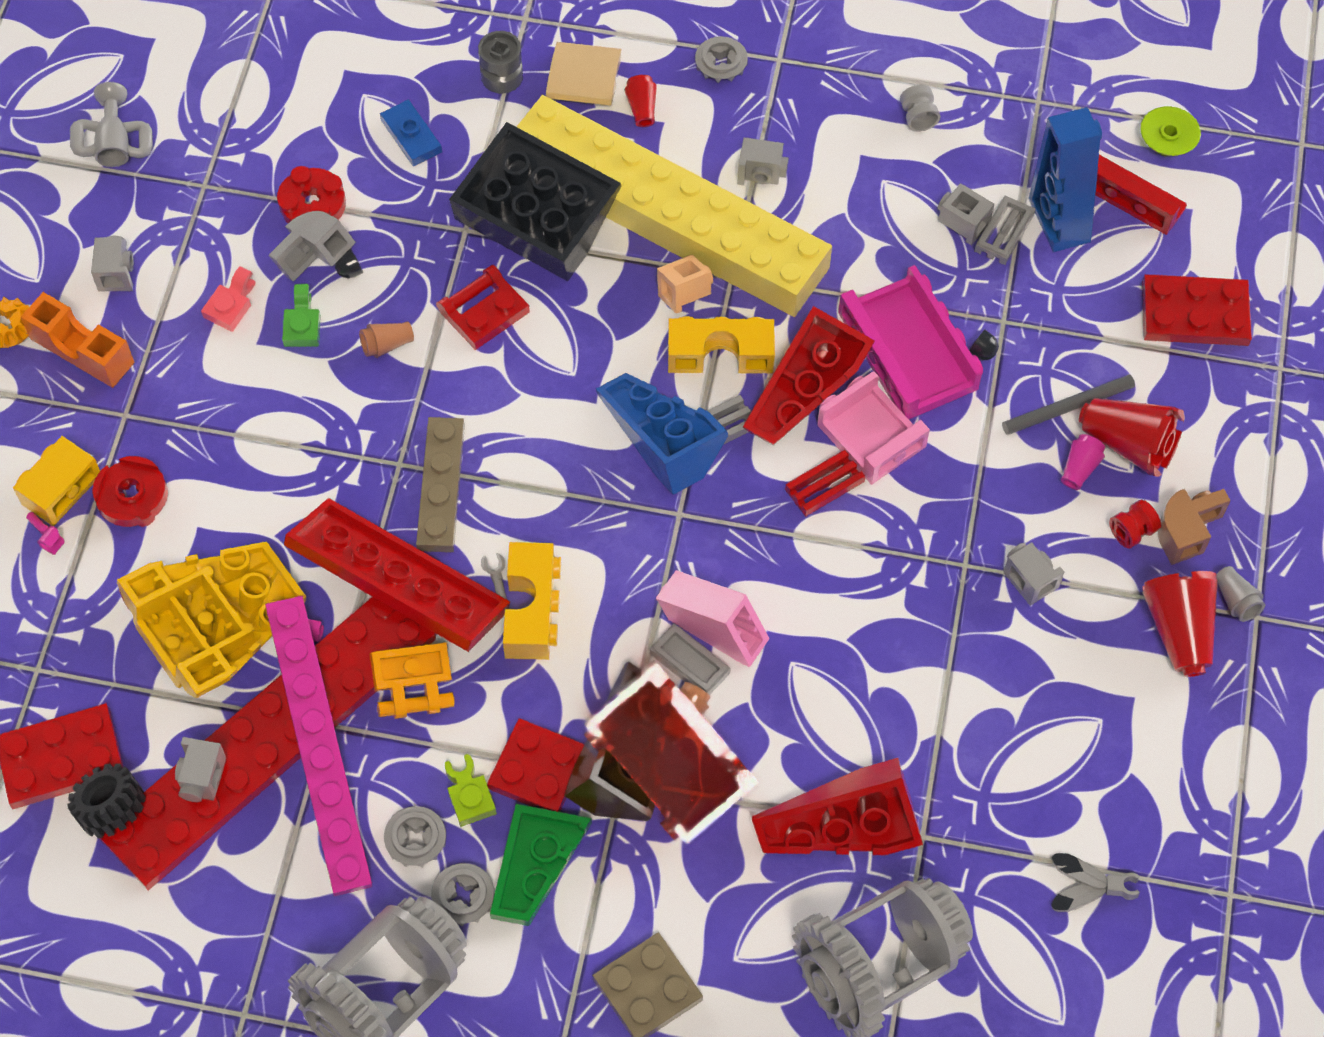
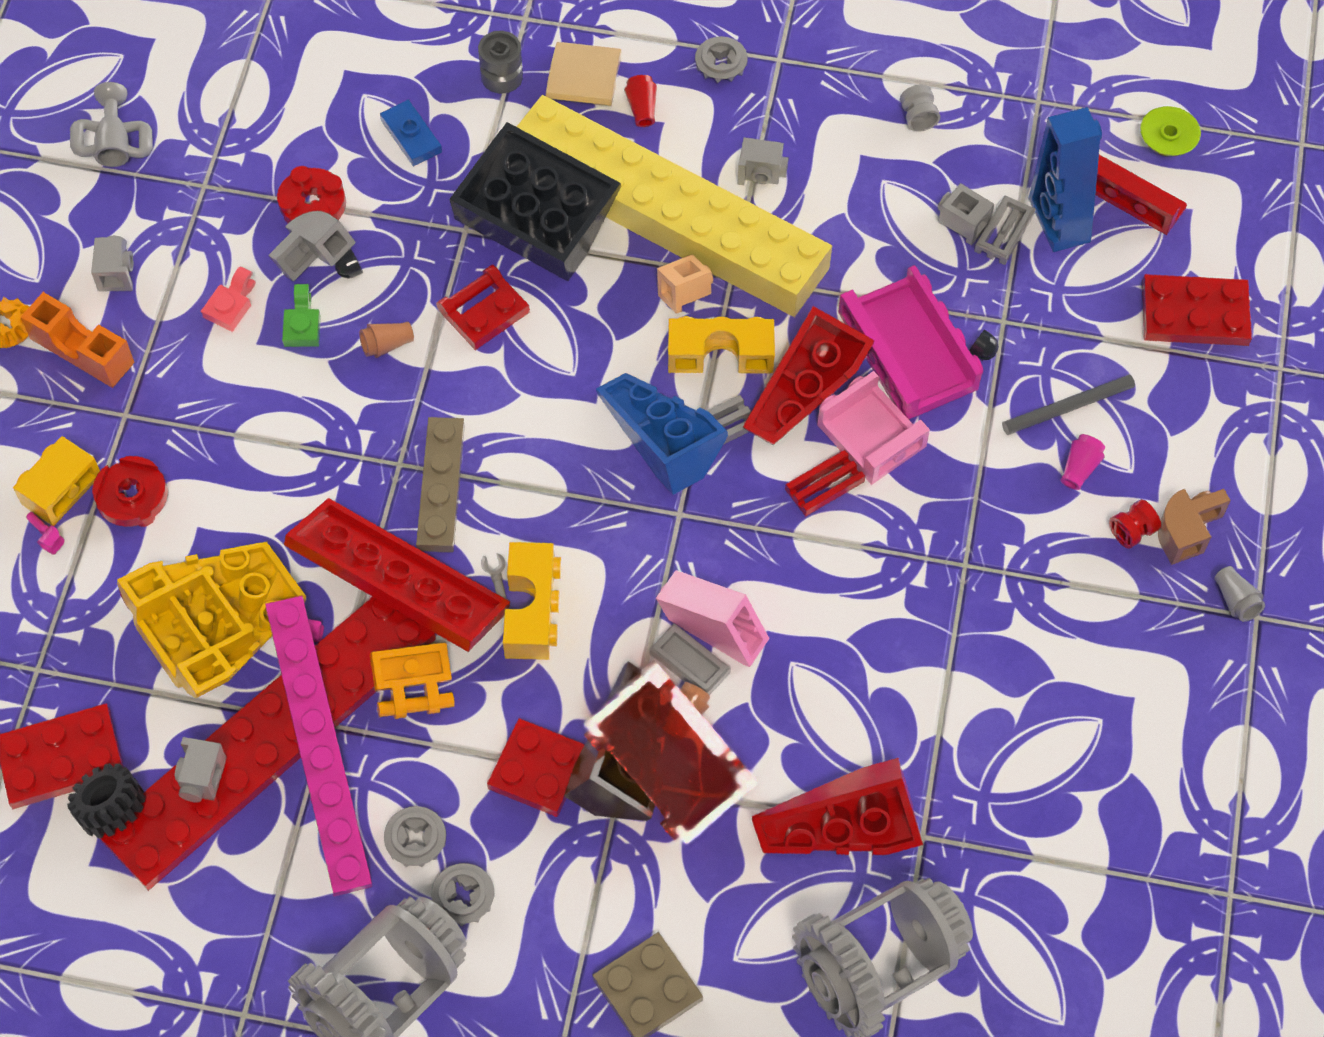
(470, 795): lime plate -> none
(533, 860): green wing -> none
(1032, 572): light grey brick -> none
(1092, 883): light grey piece -> none
(1135, 430): red cone -> none
(1185, 618): red cone -> none

